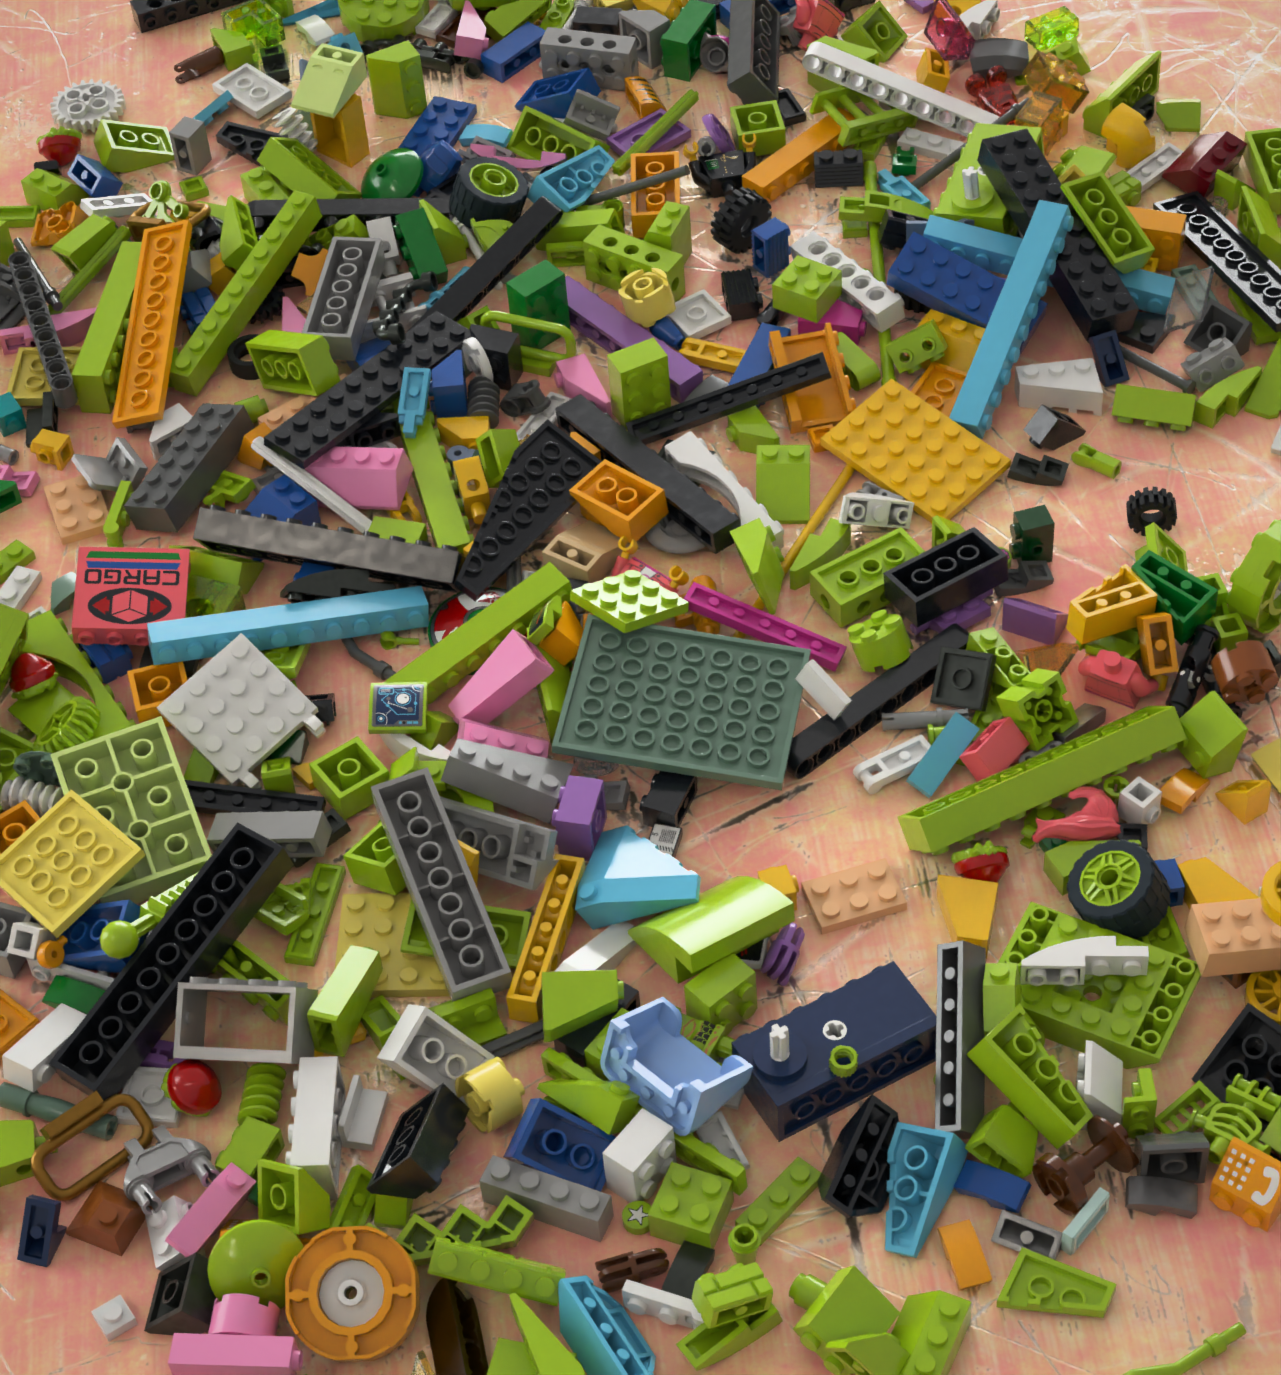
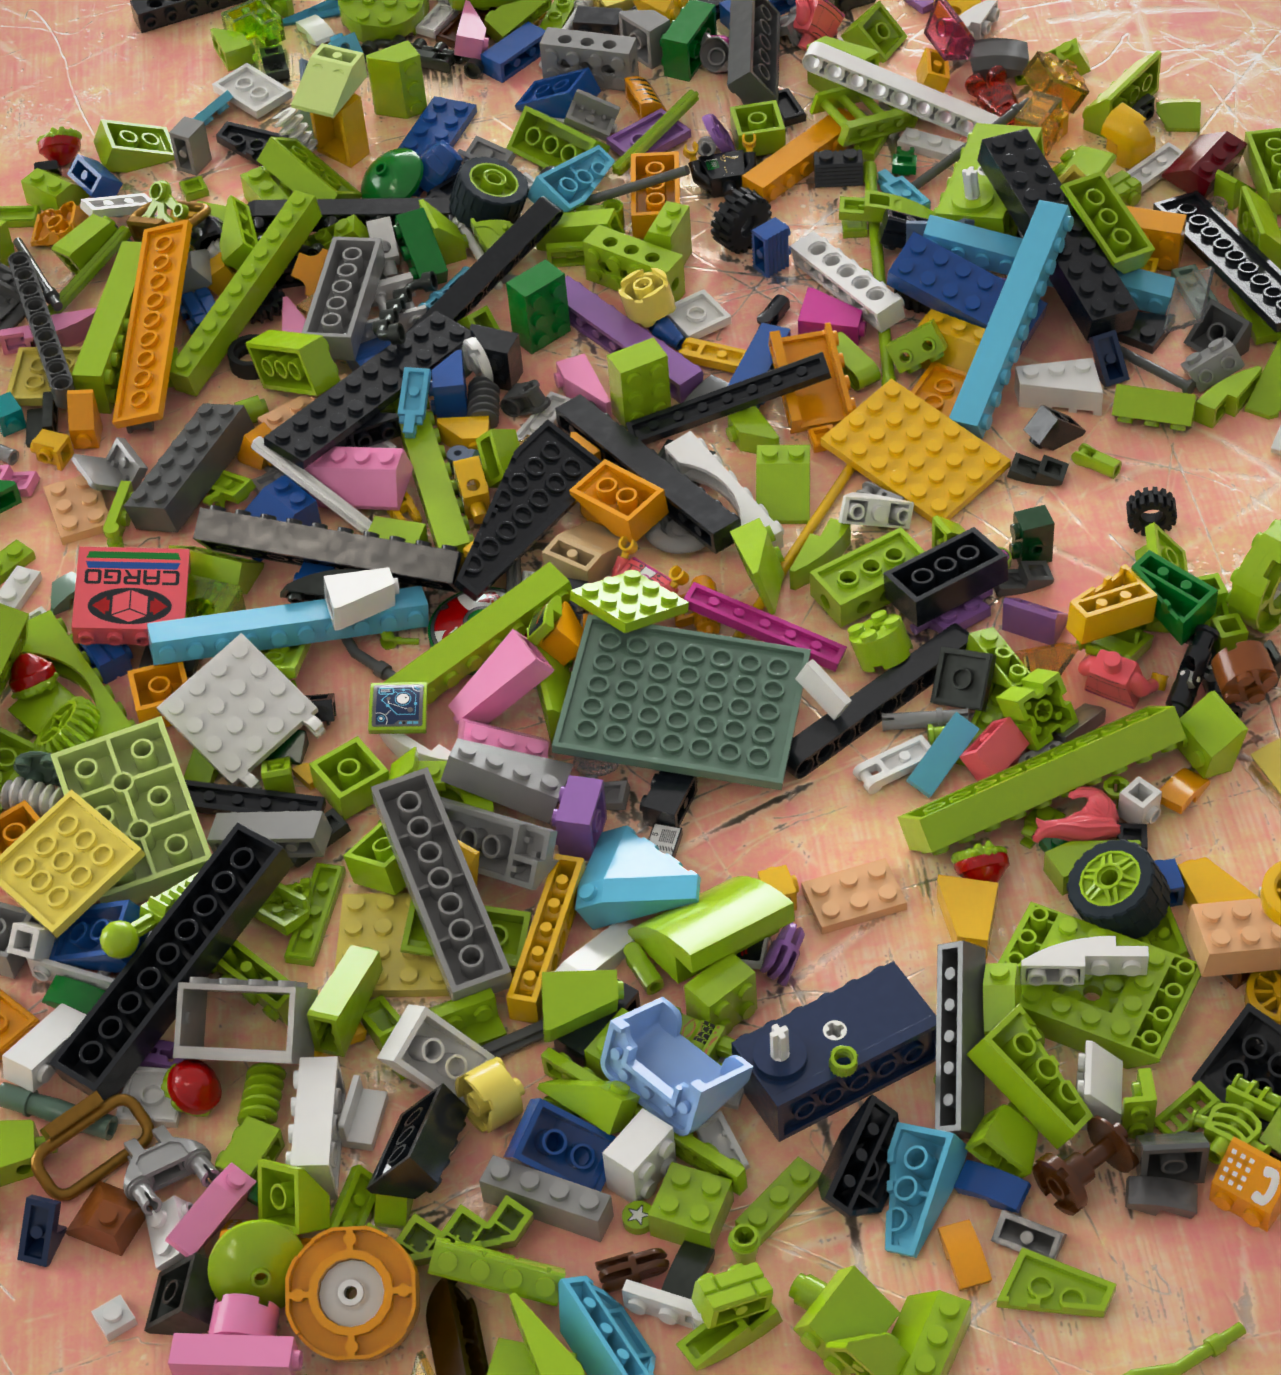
(51, 953): light orange piece -> none
(84, 419): none -> light orange slope
(87, 104): white gear -> none
(168, 429): white slope -> none
(199, 64): reddish brown piece -> none
(359, 595): none -> white slope
(439, 730): lime slope -> none
(493, 133): medium azure slope -> none
(523, 165): bright pink slope -> none
(536, 360): lime bar -> none
(643, 968): none -> lime bar
(740, 294): black brick -> none
(807, 289): lime brick -> none
(1051, 28): clear neon green brick -> none
(1085, 1221): light aqua tile -> none
(1157, 643): light orange brick -> none
(1246, 798): yellow slope -> none

